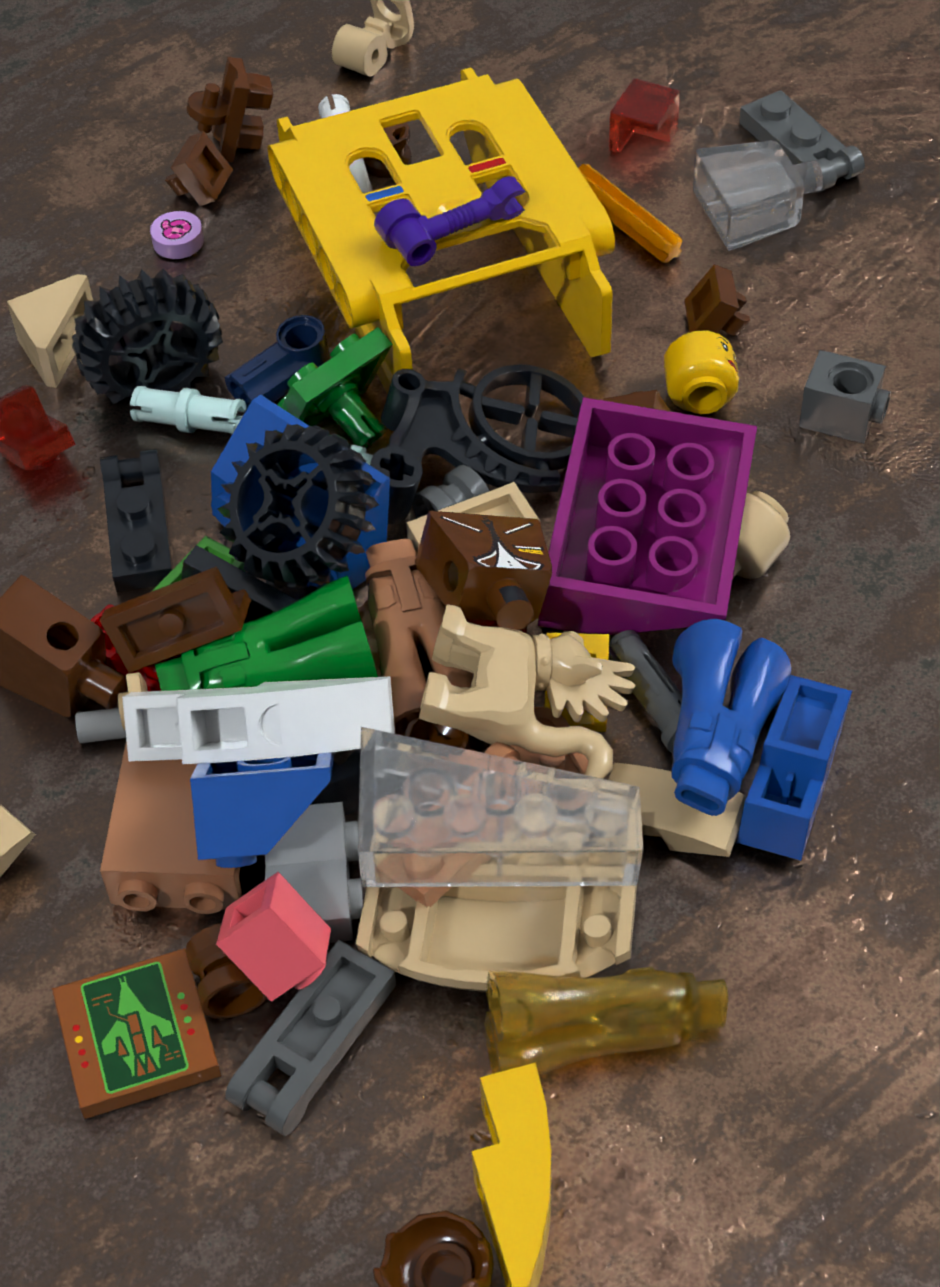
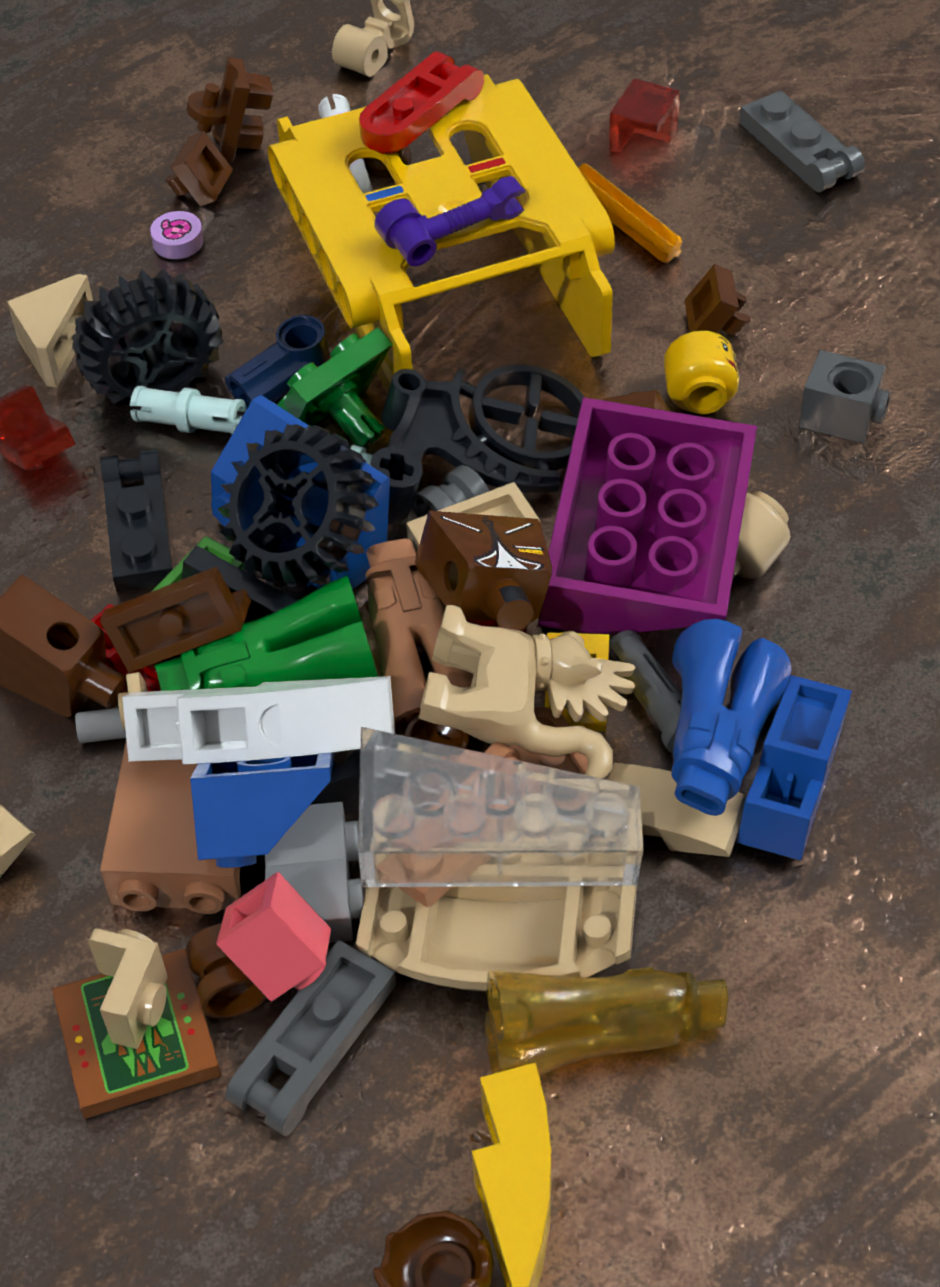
(138, 984): none -> tan bracket
(417, 102): none -> red plate
(752, 189): clear torso -> none

